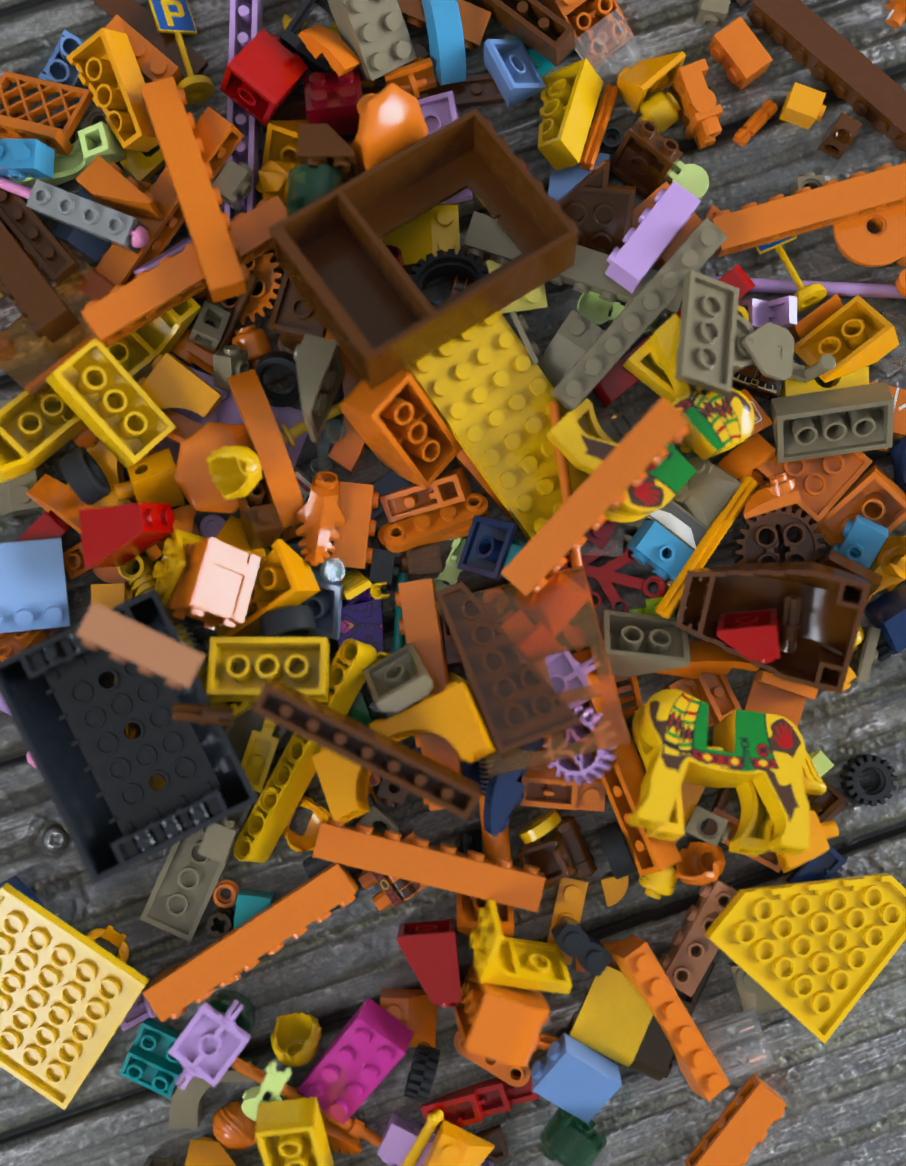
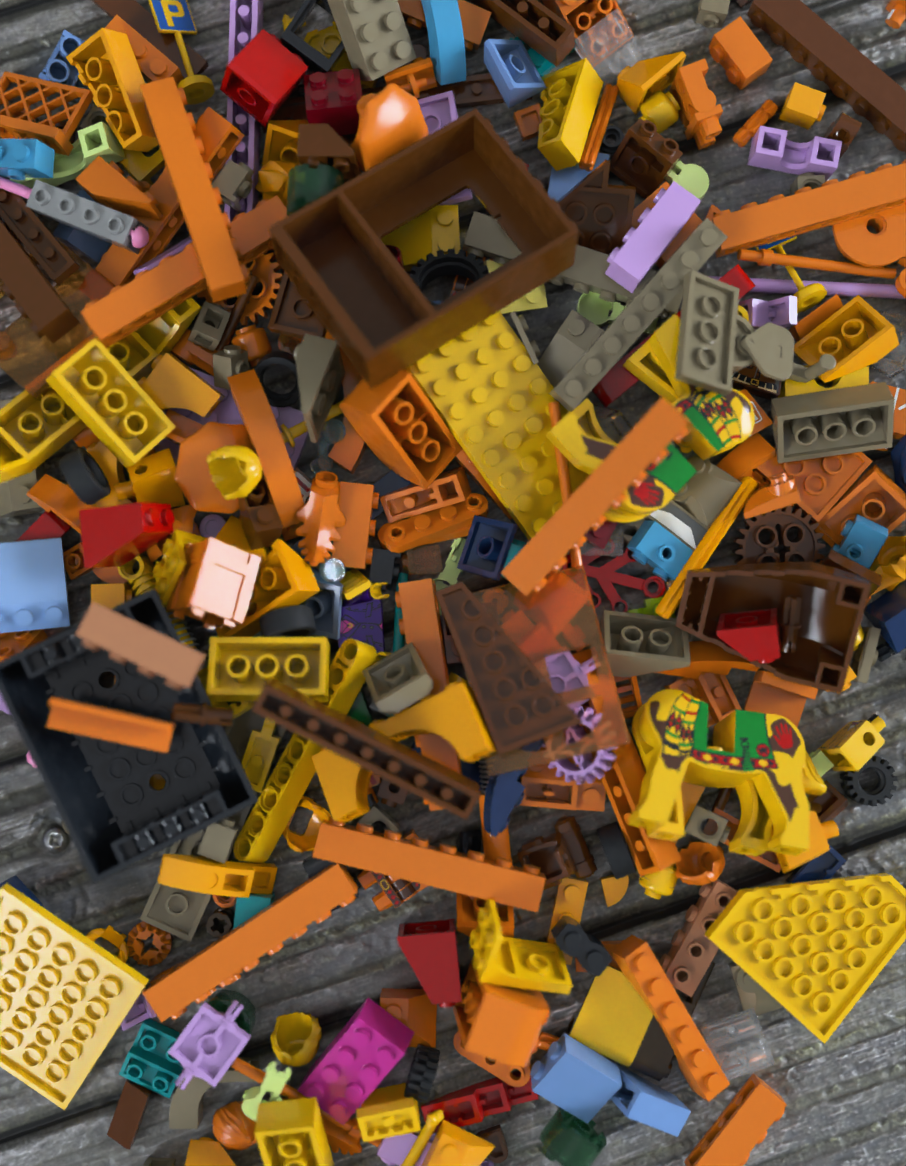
(110, 724): none -> orange panel
(129, 1113): none -> reddish brown slope
(161, 940): none -> orange gear
(216, 878): none -> light orange slope
(325, 43): orange slope -> none
(388, 1113): none -> yellow bracket
(528, 121): none -> orange tile
(539, 826): yellow piece -> none
(649, 1103): none -> medium blue slope
(767, 257): none -> orange bar
(775, 152): none -> lavender arch
(854, 744): none -> yellow torso

